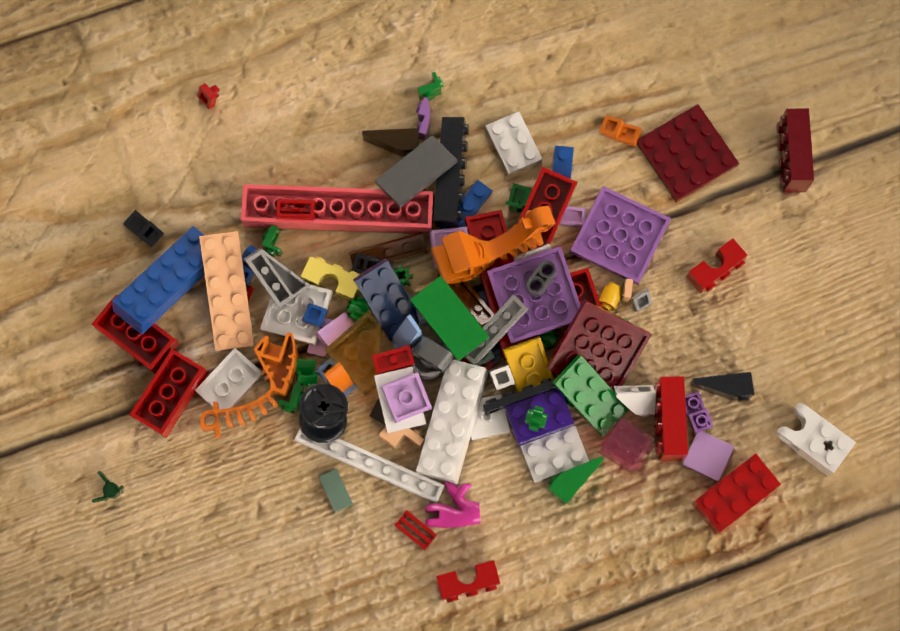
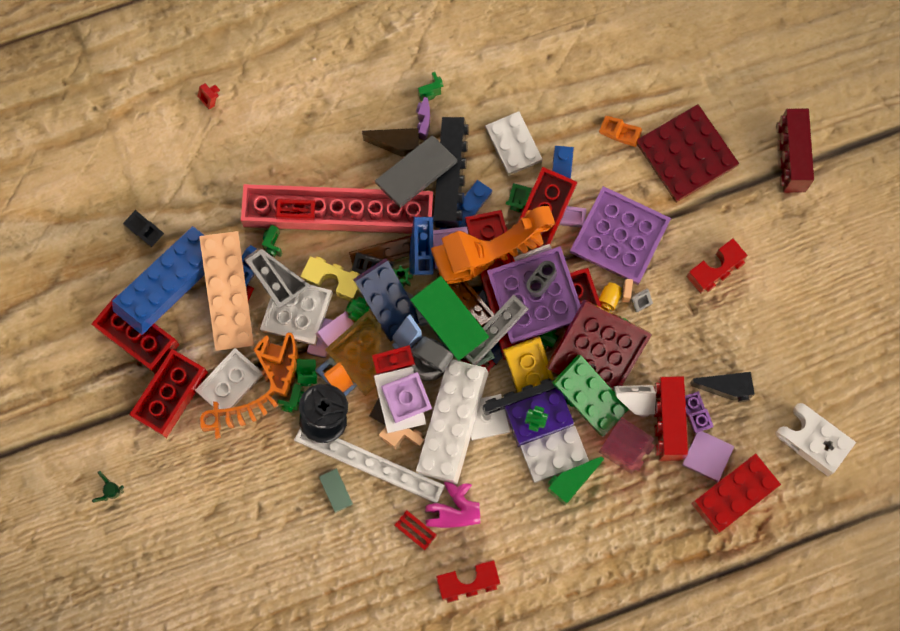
(314, 315): blue tile -> none
(420, 249): none -> blue slope
(501, 377): white brick -> none

